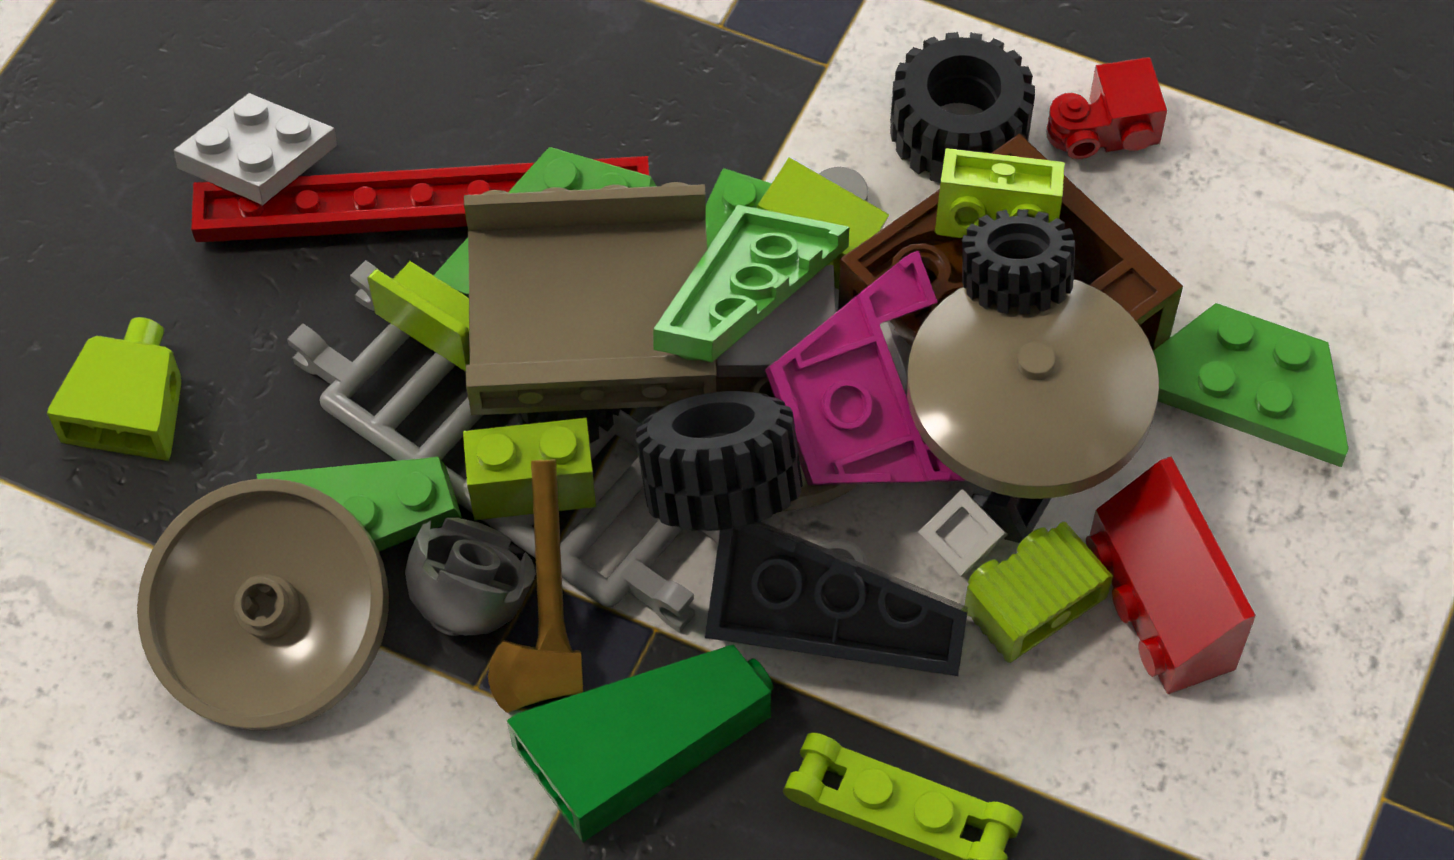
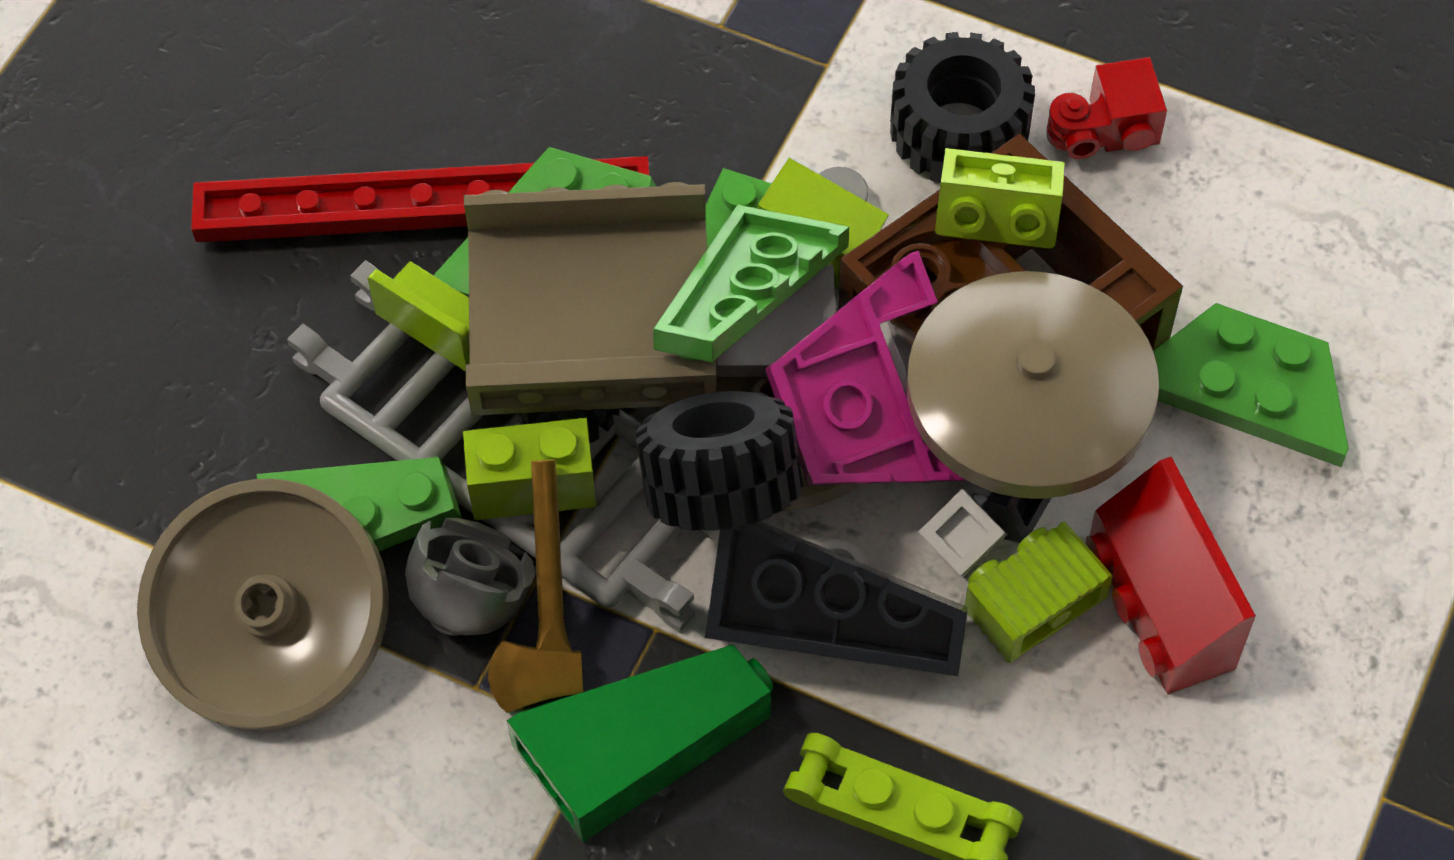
(121, 394): lime torso -> none
(255, 148): light grey plate -> none
(1018, 261): black tyre -> none

